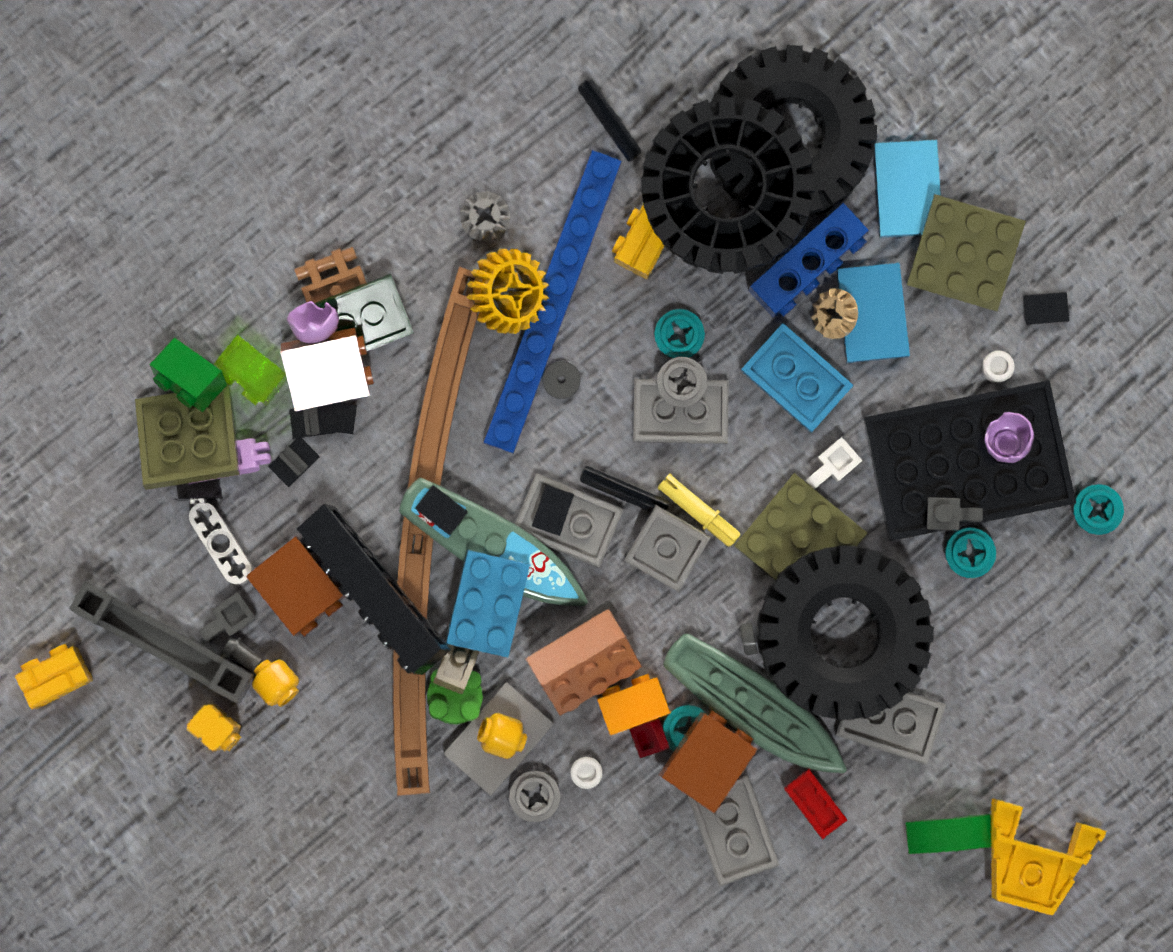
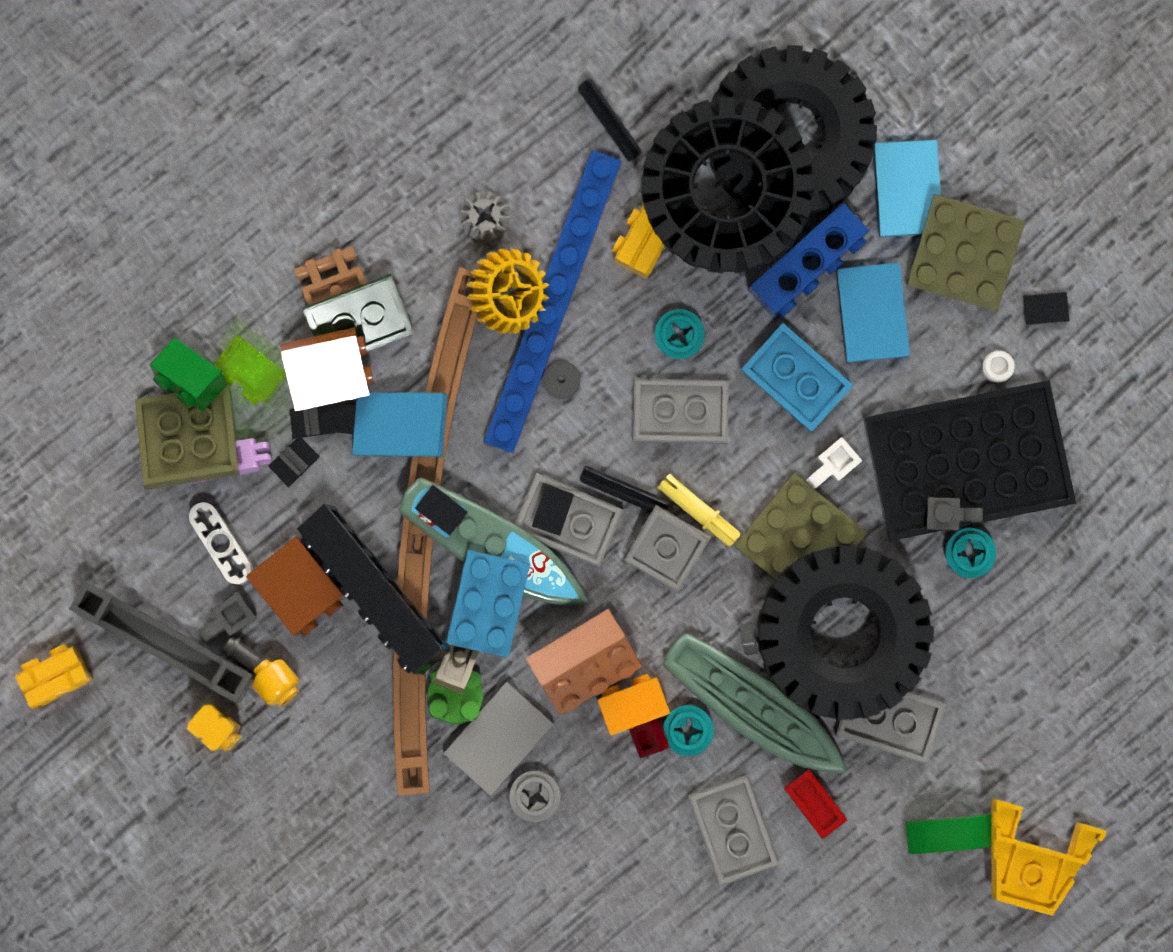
(194, 501): piece -> none
(313, 323): lavender hair -> none
(400, 425): none -> dark azure tile
(501, 735): yellow head -> none
(586, 772): white tile -> none
(674, 369): light grey gear -> none
(709, 760): dark orange brick -> none
(845, 306): tan gear -> none
(1009, 437): lavender hair -> none
(1113, 510): teal gear -> none

